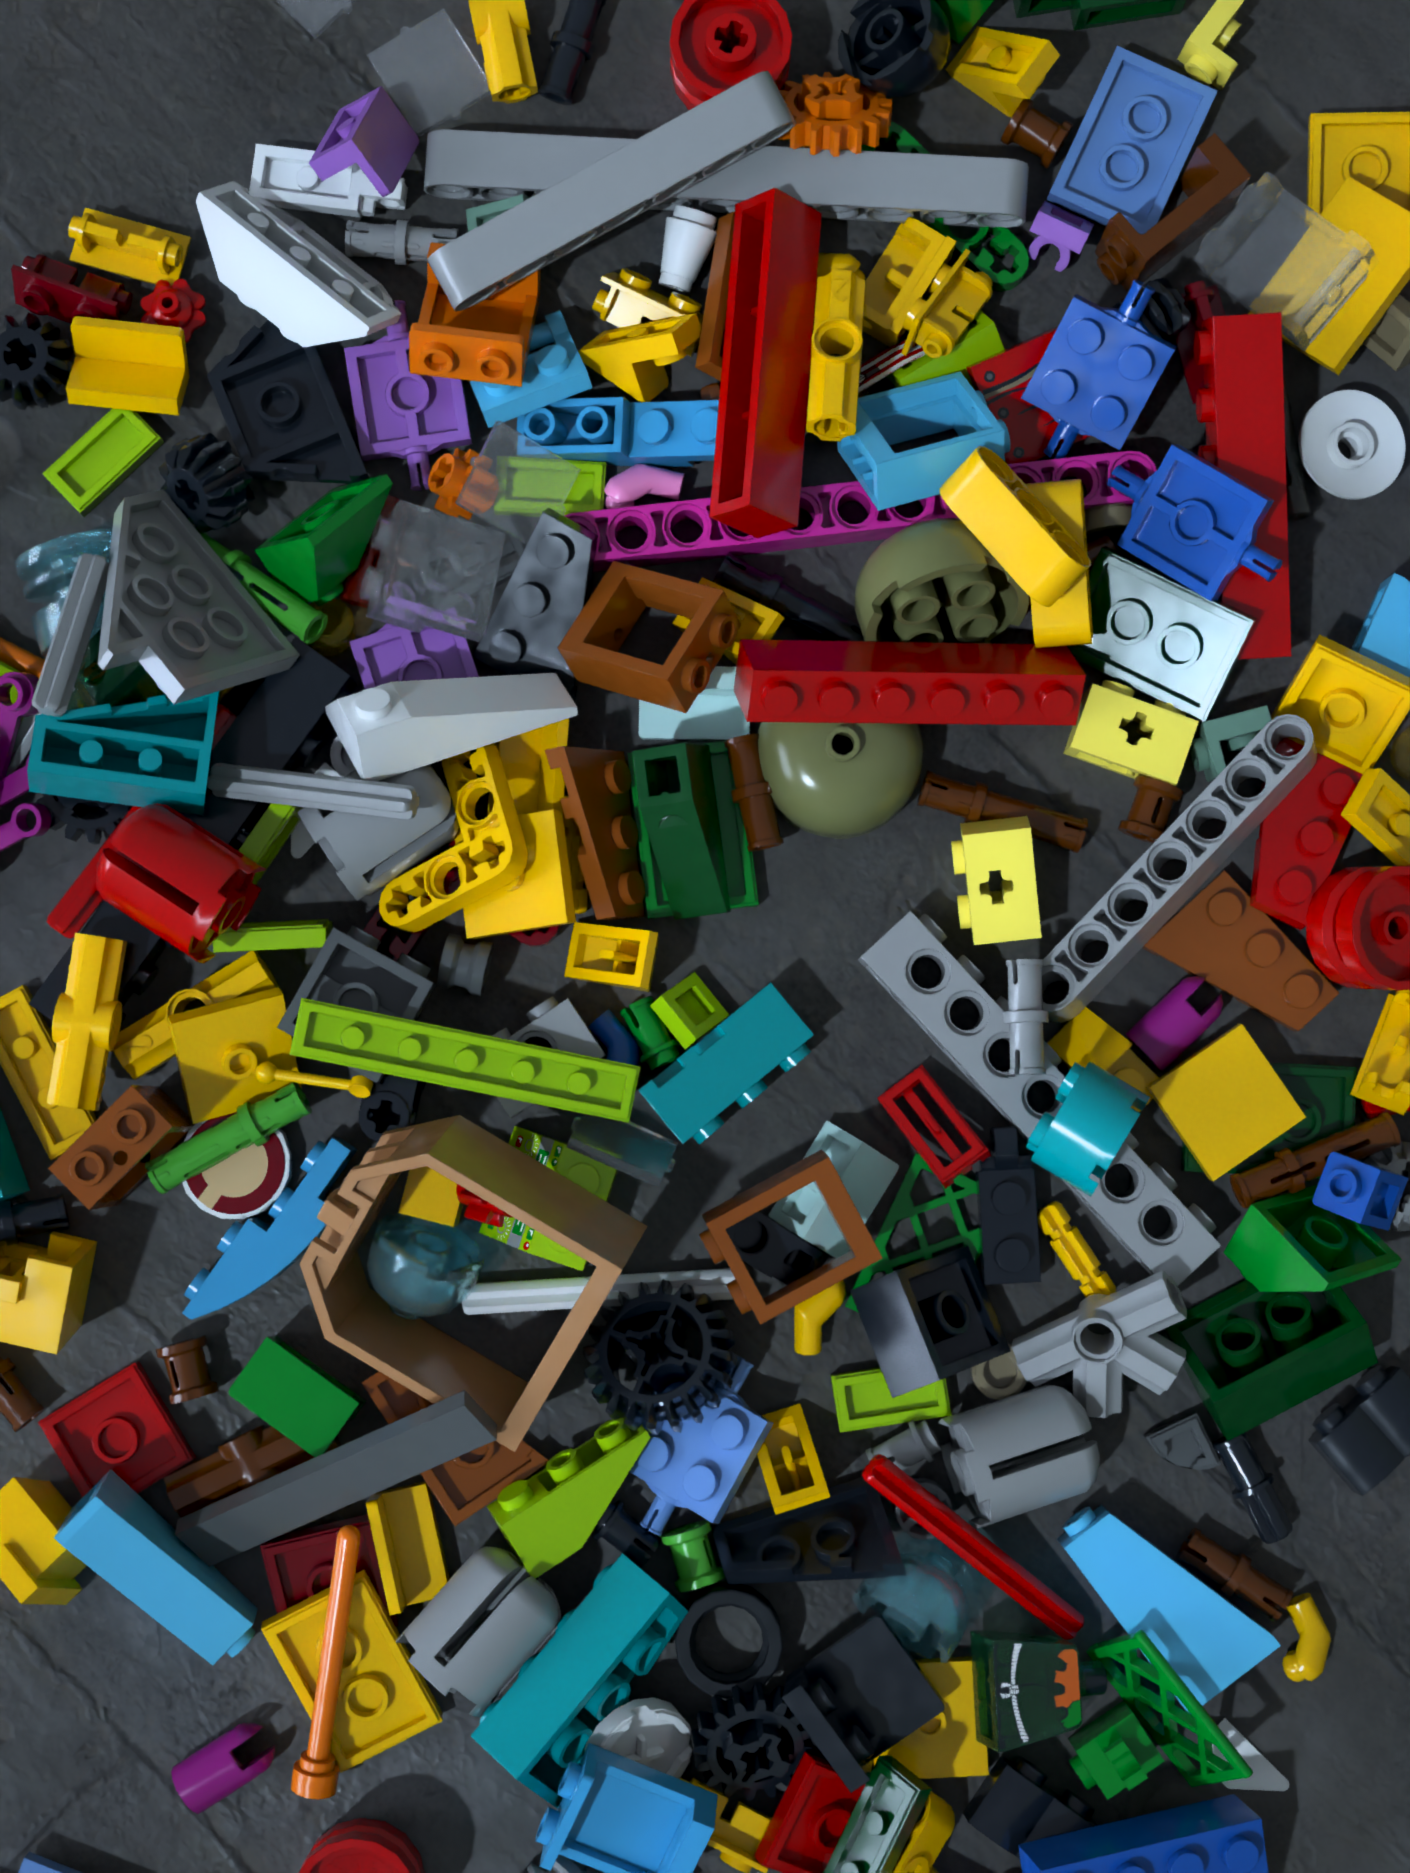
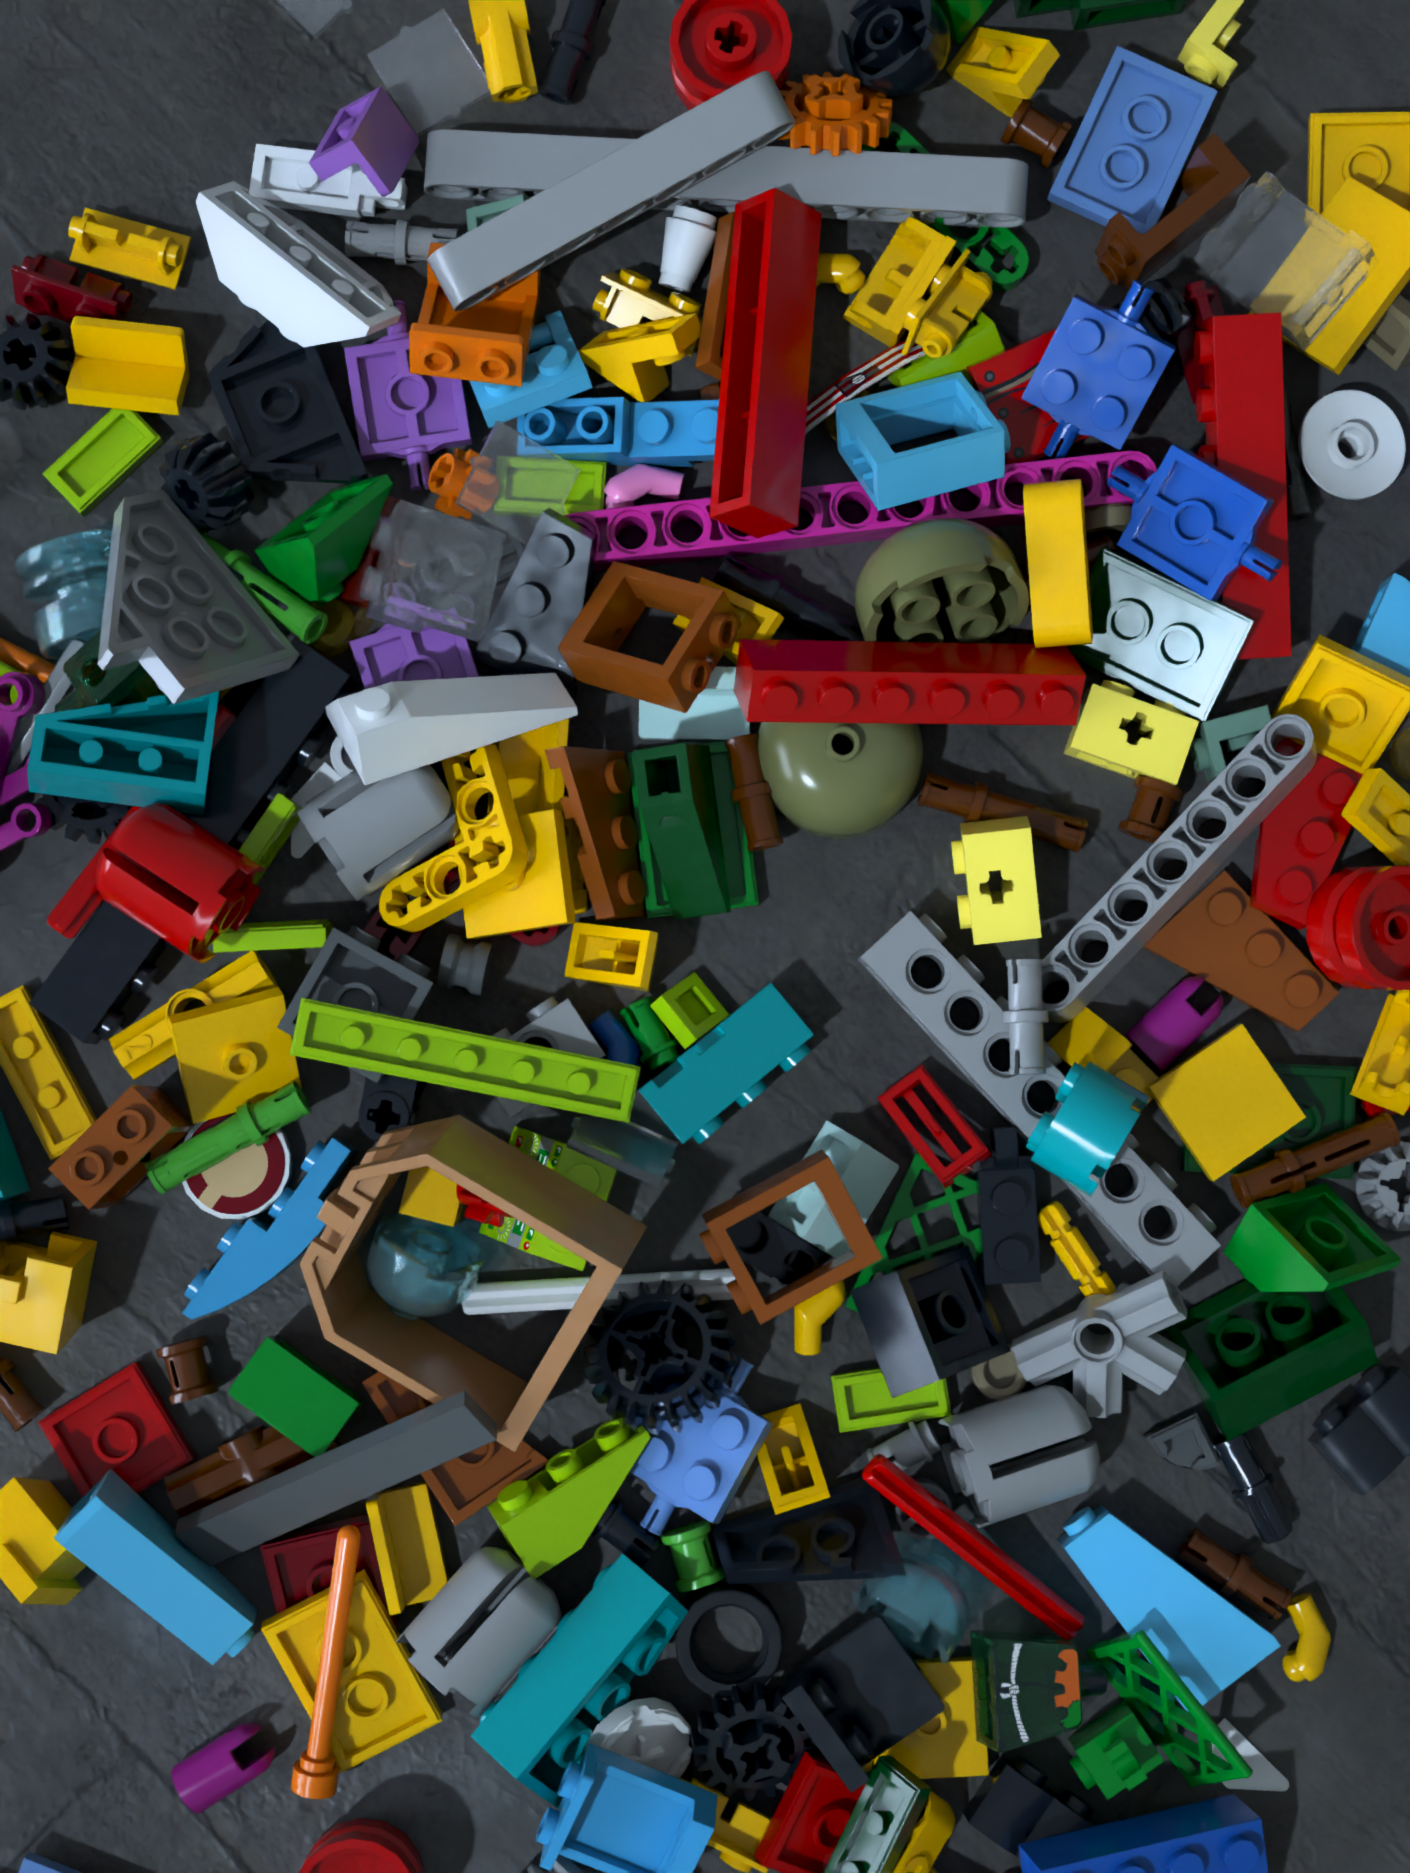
(71, 635): light grey axle -> none
(86, 1022): yellow piece -> none
(174, 307): red plant -> none
(314, 791): light grey axle -> none
(358, 1085): yellow hinge -> none
(836, 379): yellow piece -> none
(1014, 526): yellow beam -> none
(1059, 228): medium lavender tile -> none
(1359, 1191): blue bracket -> none

